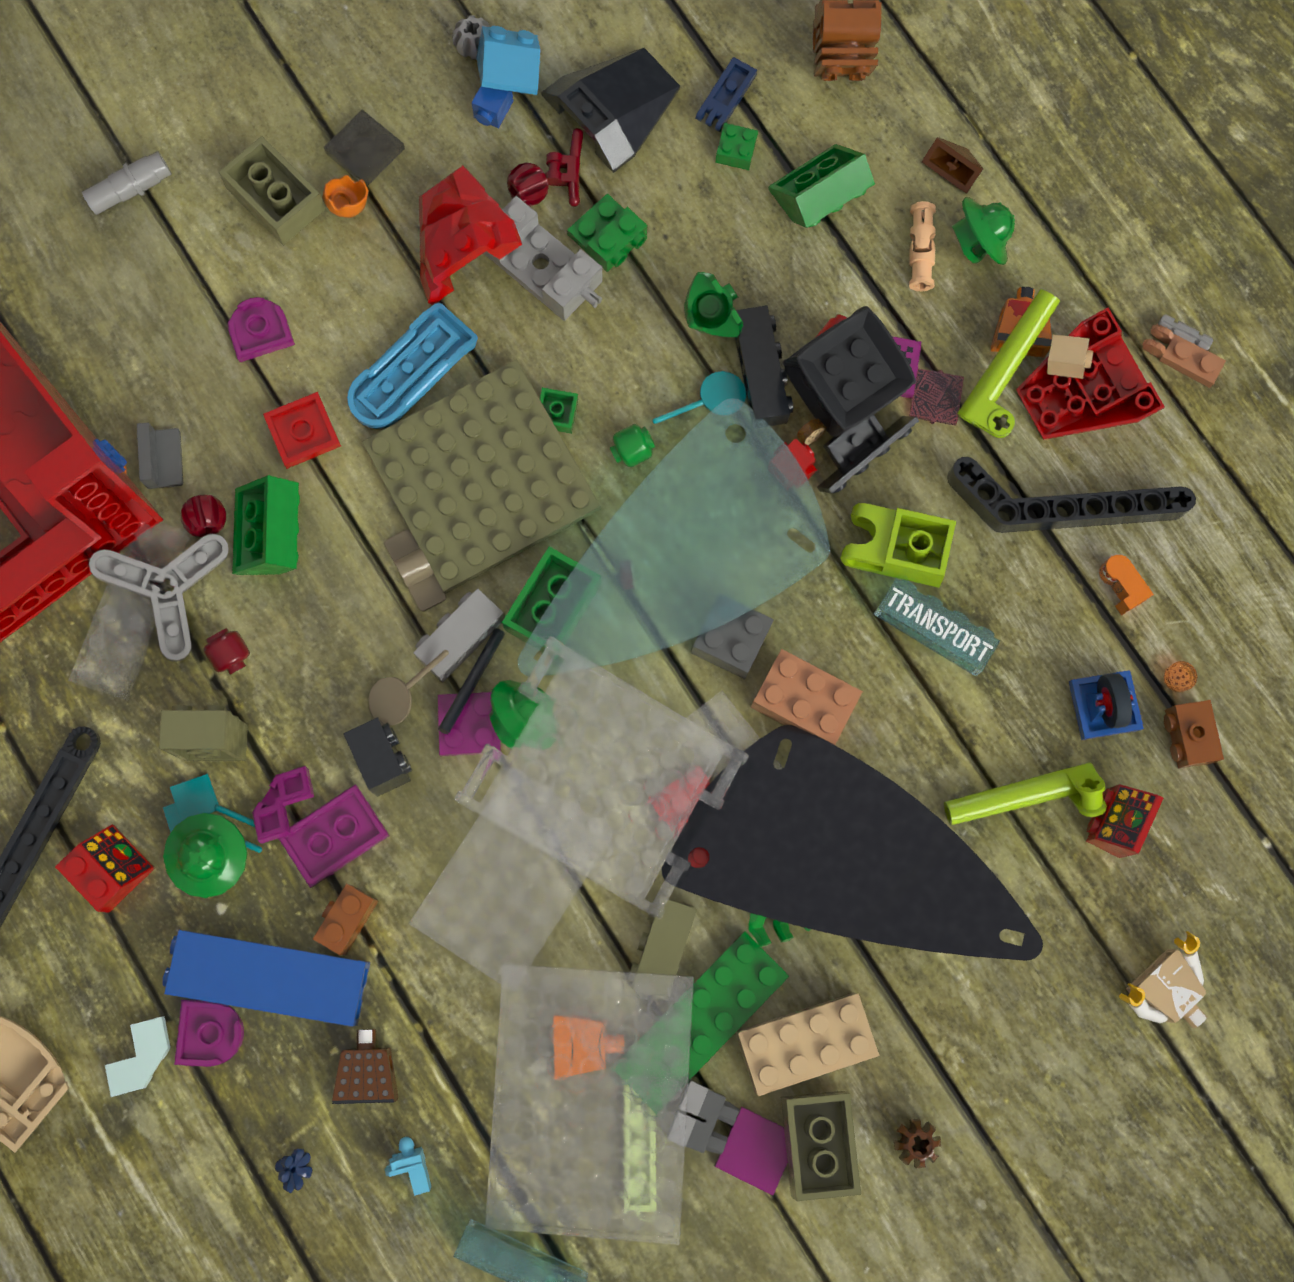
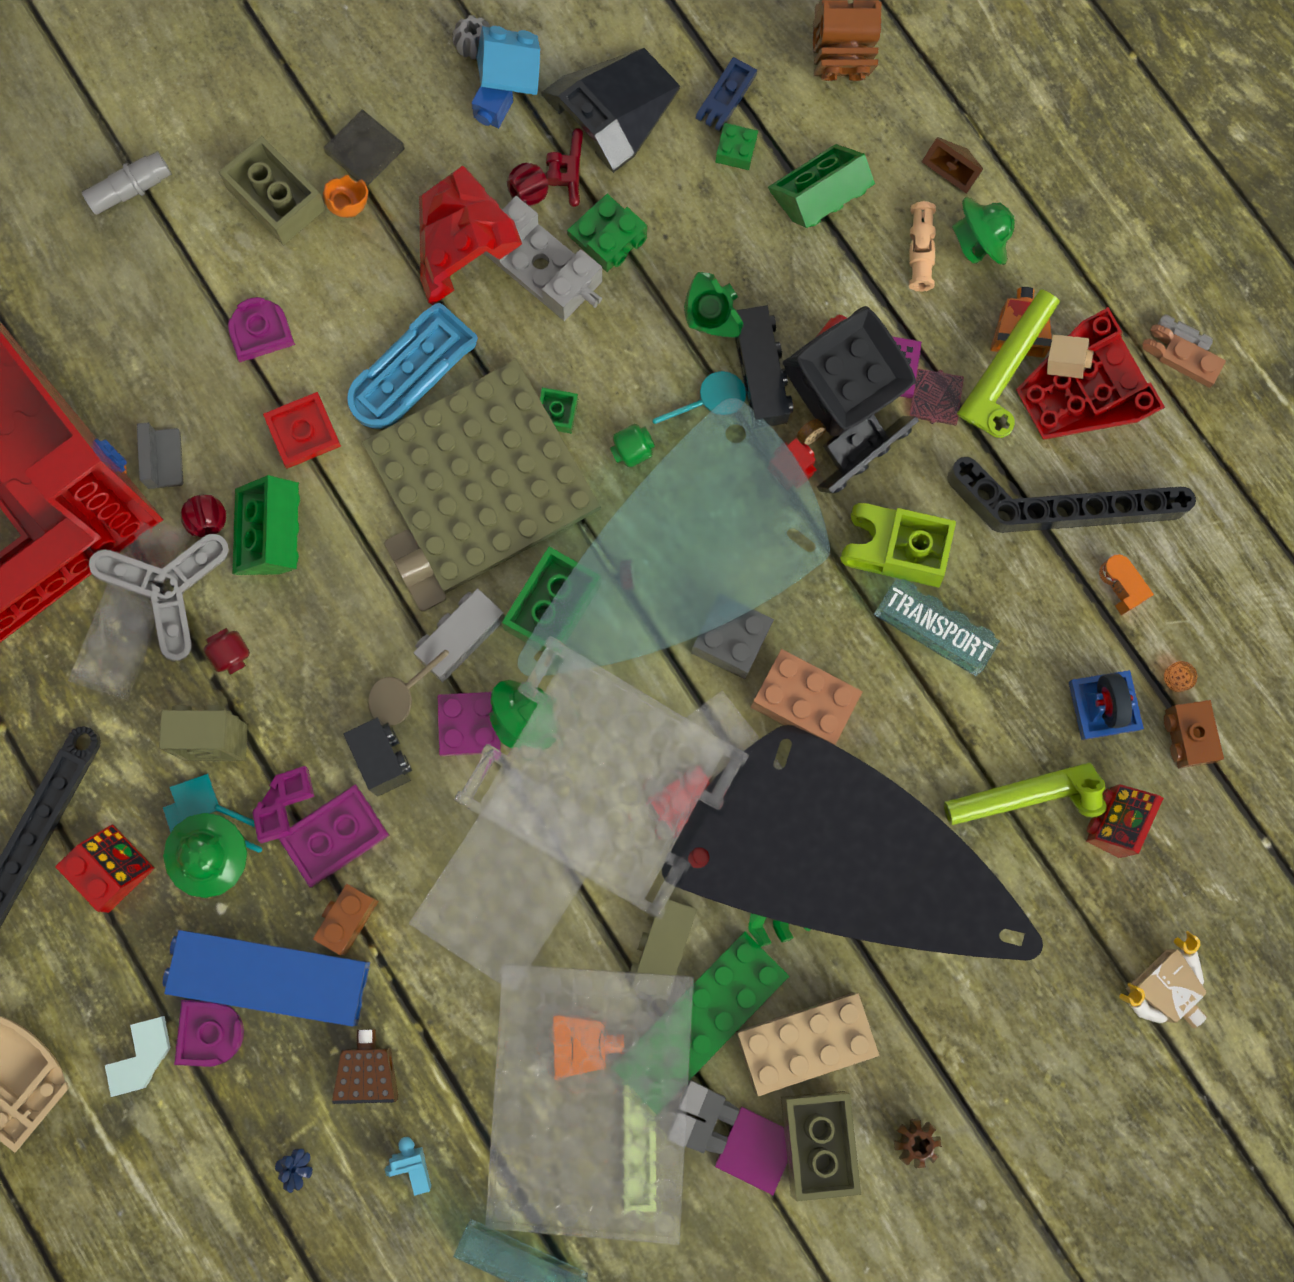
(471, 681): black bar -> none

